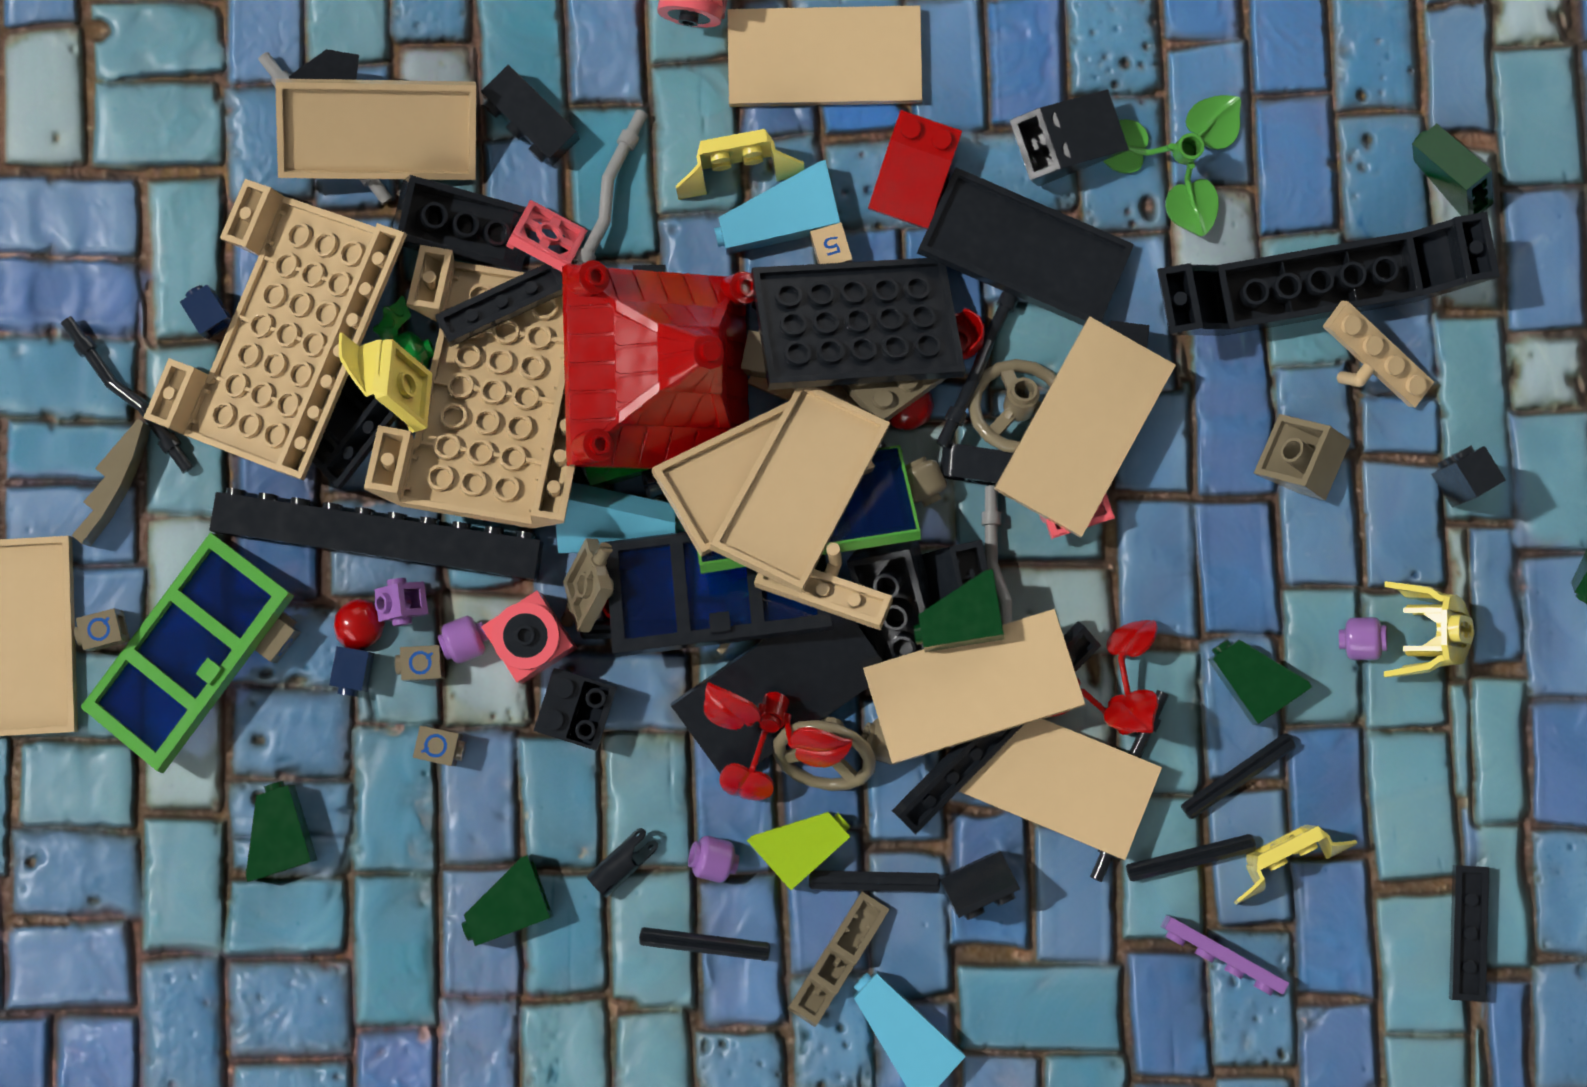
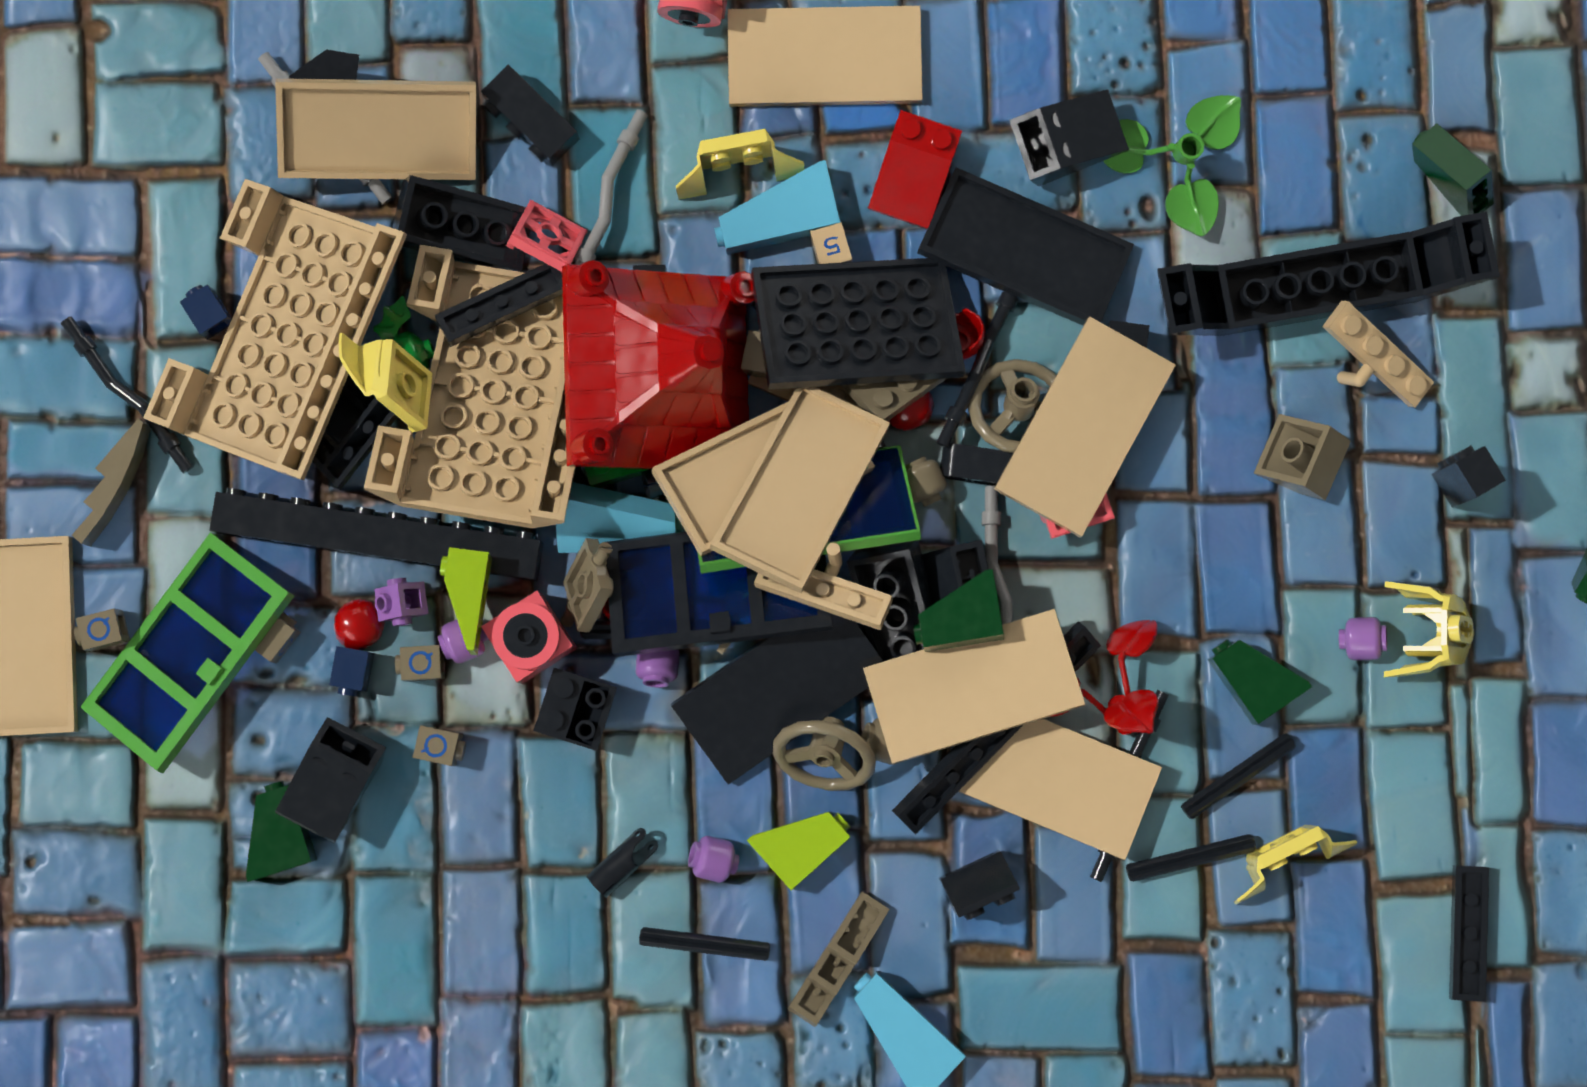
(331, 780): none -> black slope
(467, 584): none -> lime slope
(508, 905): dark green slope -> none
(658, 668): none -> medium lavender head
(732, 711): red plant -> none
(874, 881): black axle -> none
(1235, 963): medium lavender plate -> none

